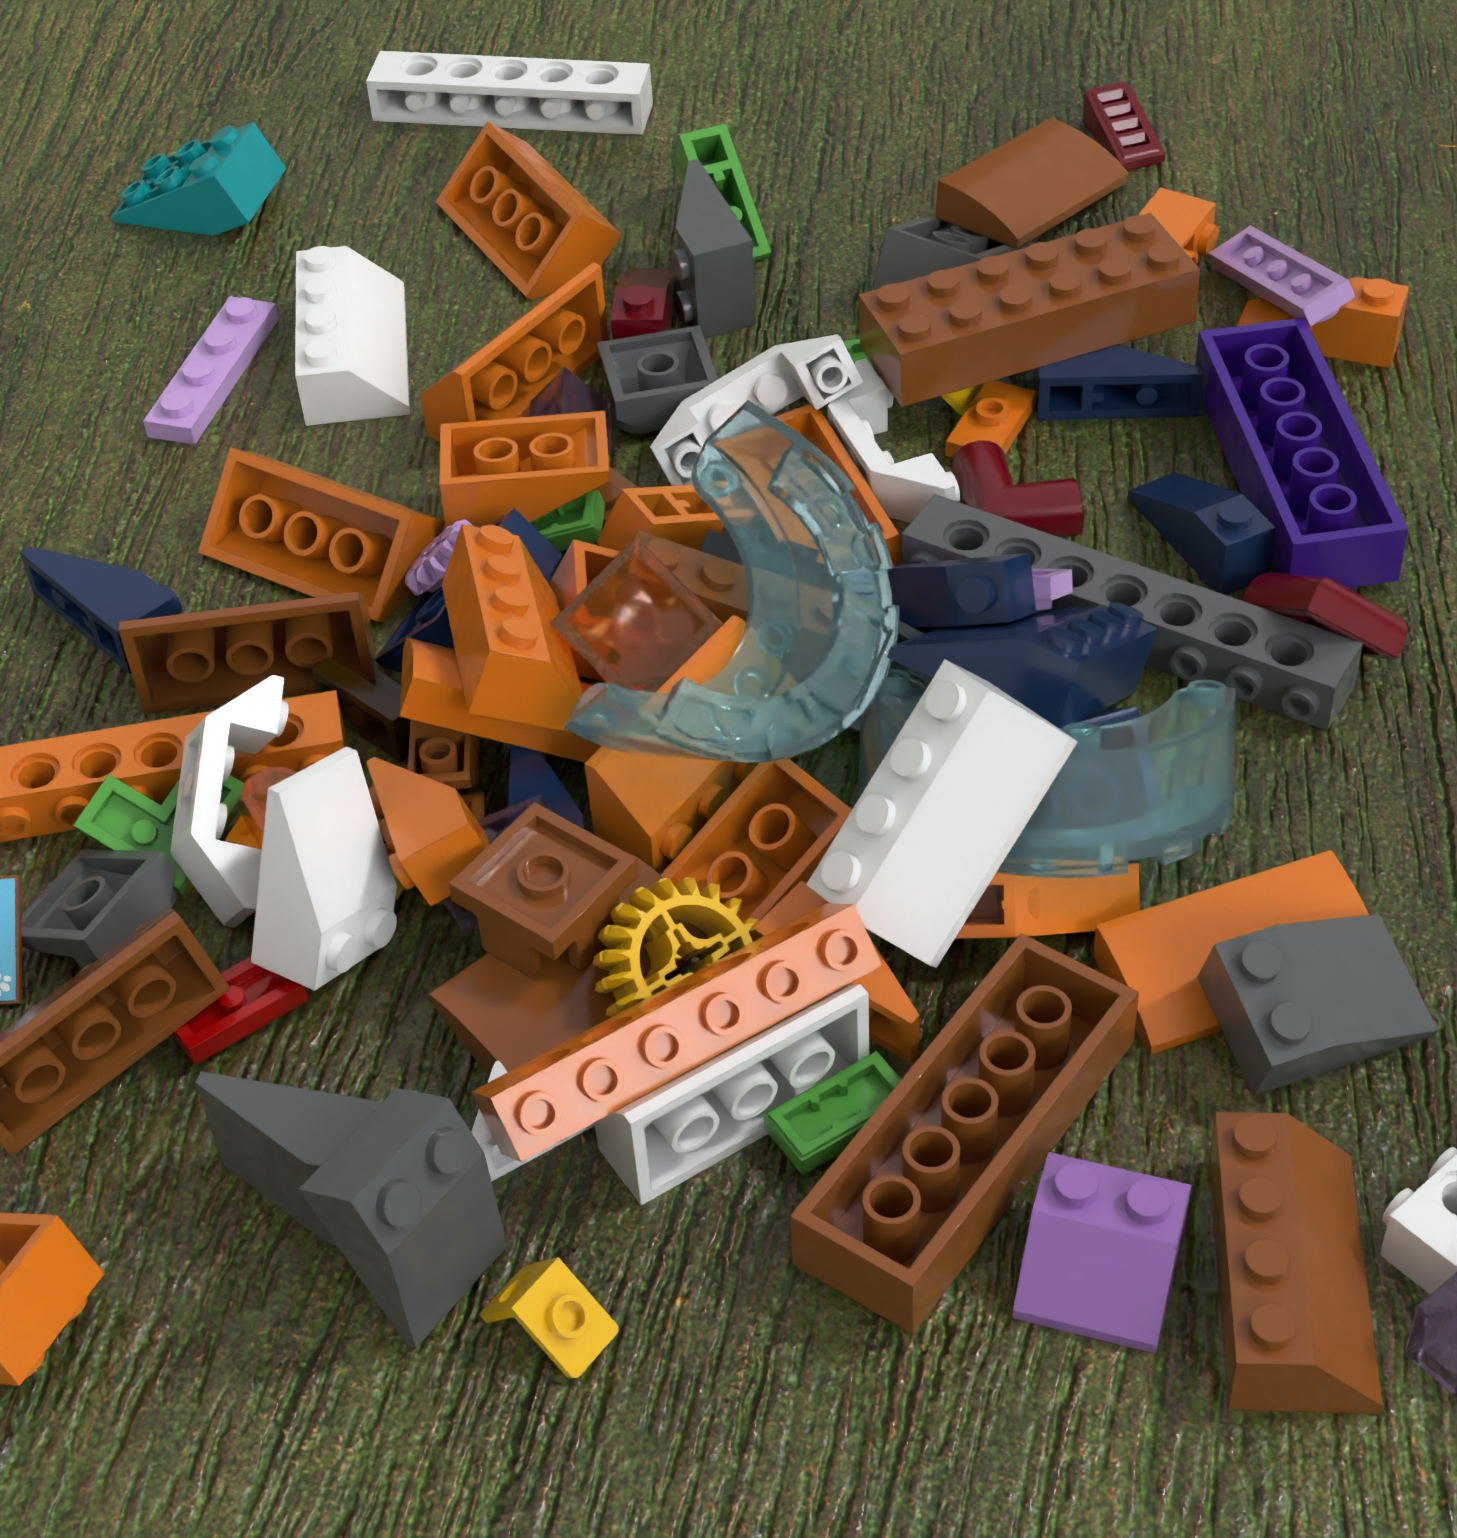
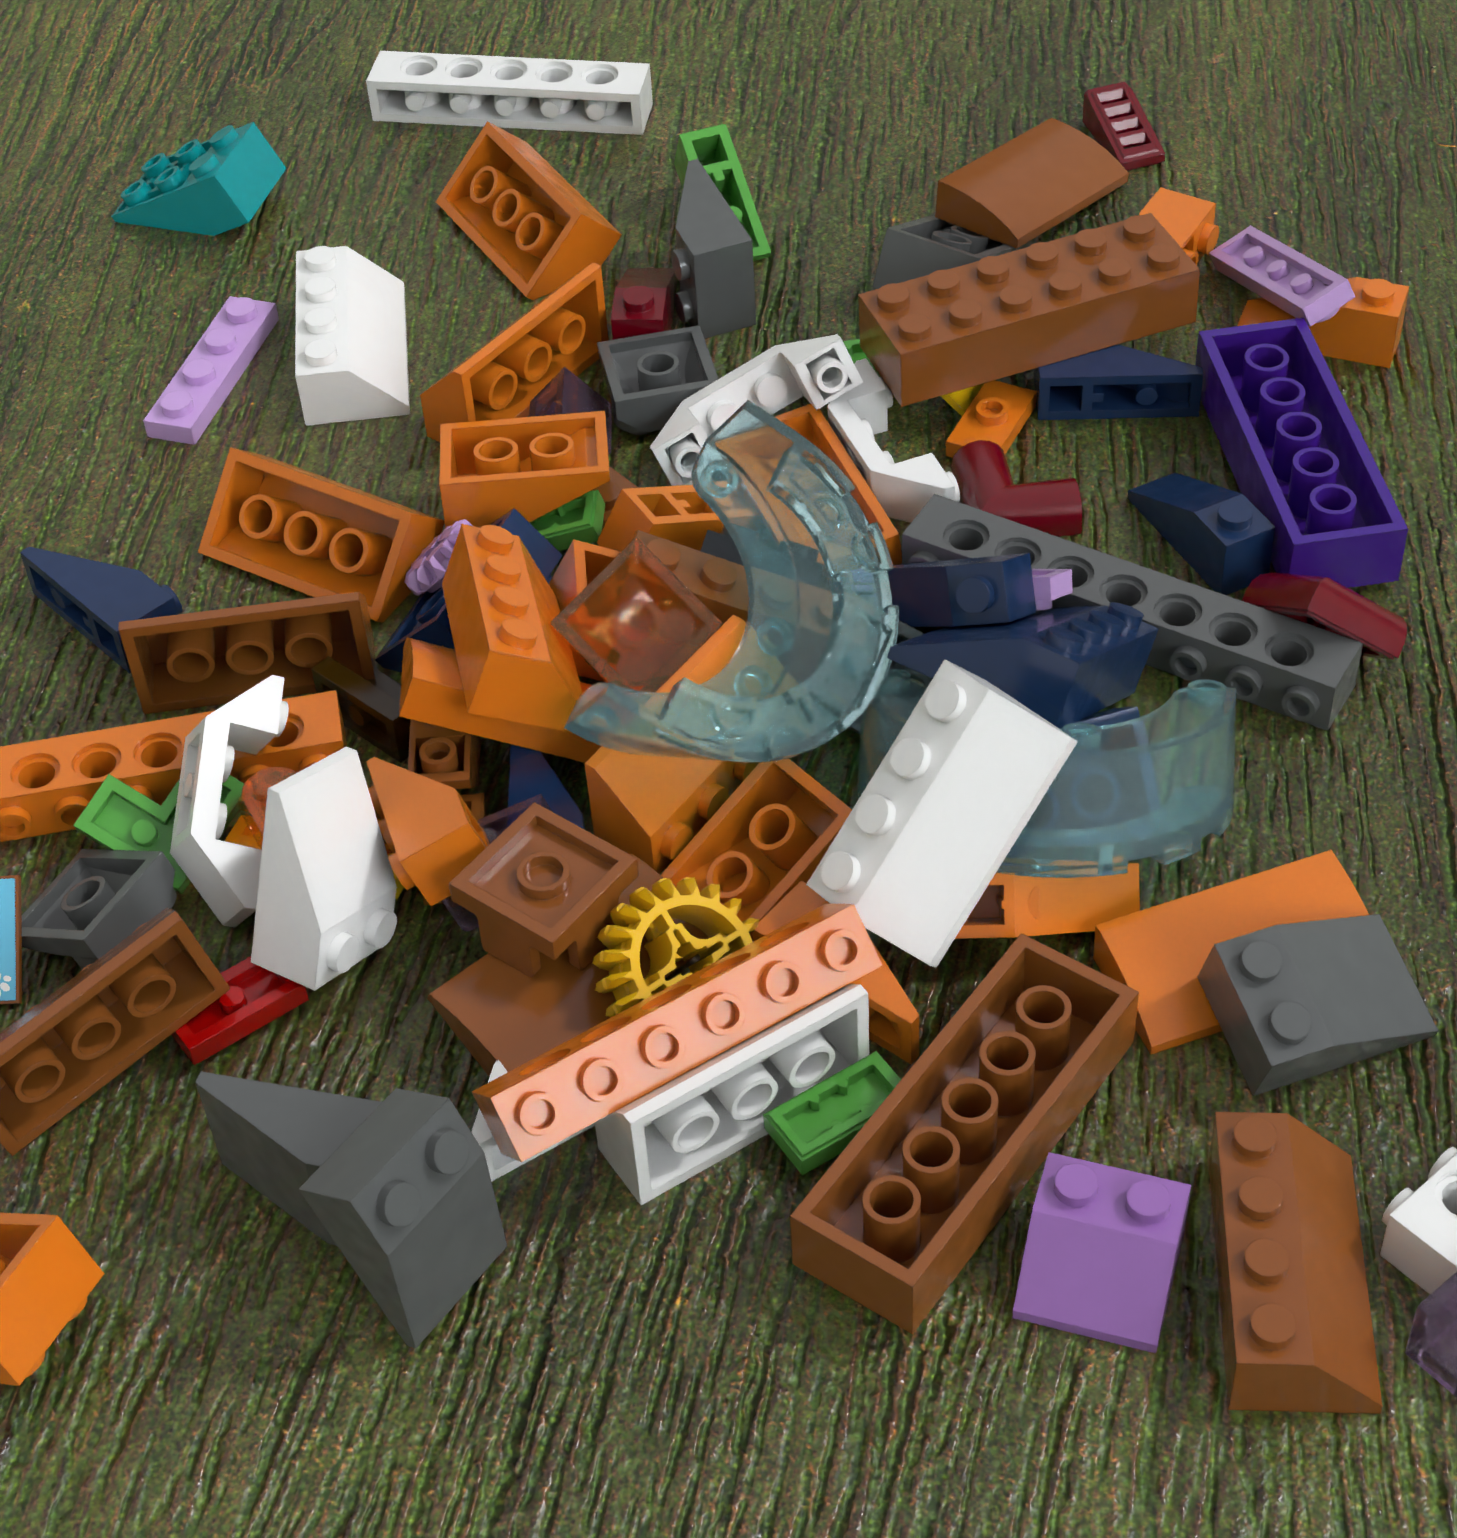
(555, 1314): yellow bracket -> none

